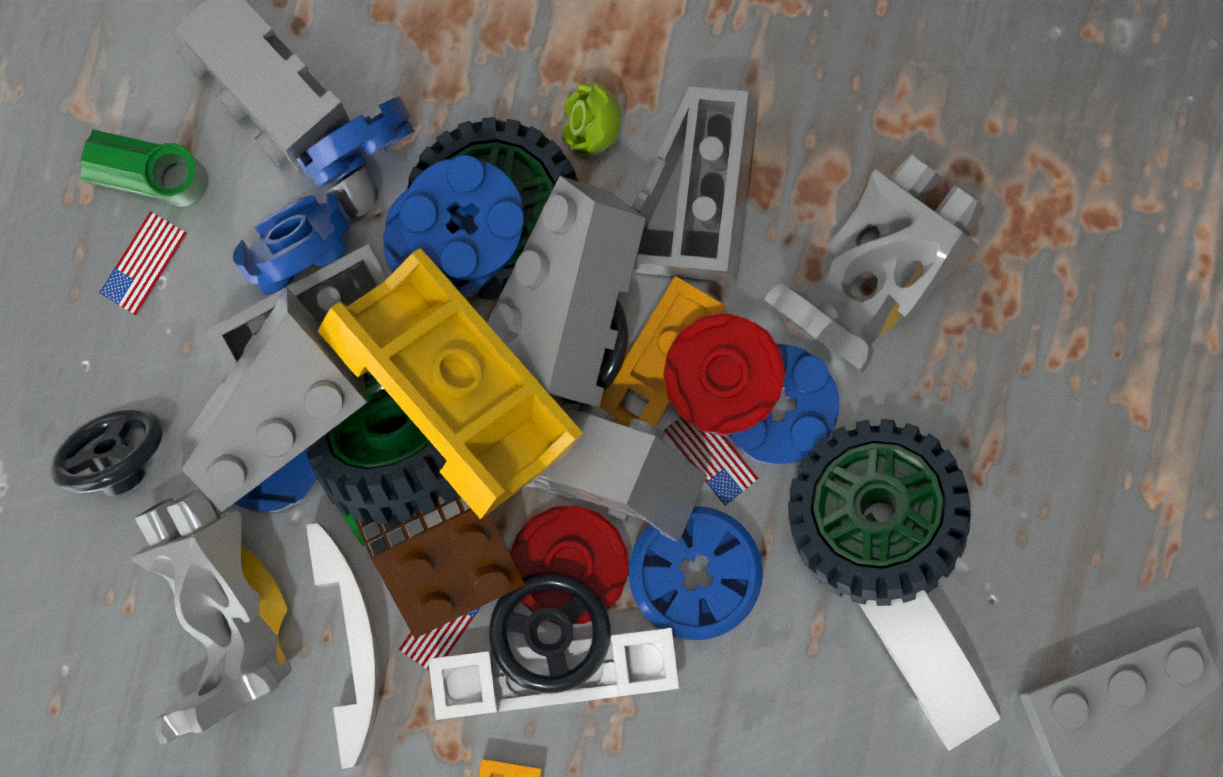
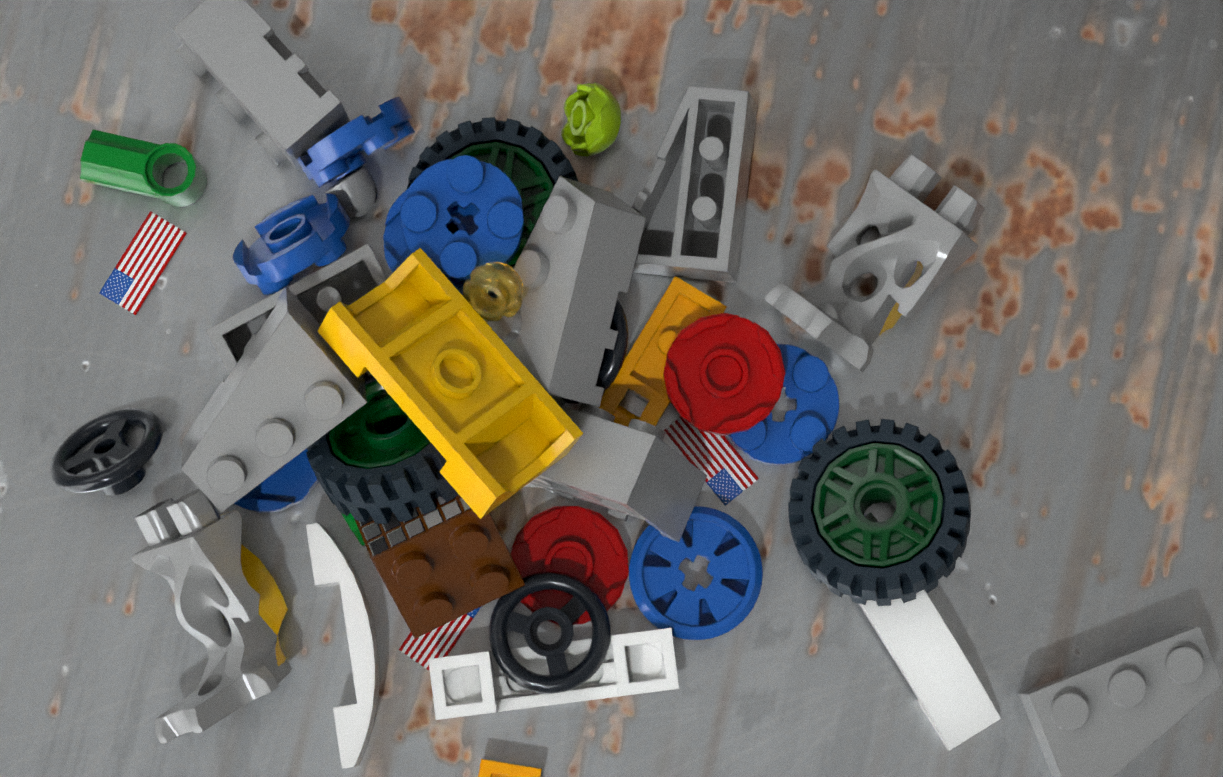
(502, 281): none -> clear yellow plate

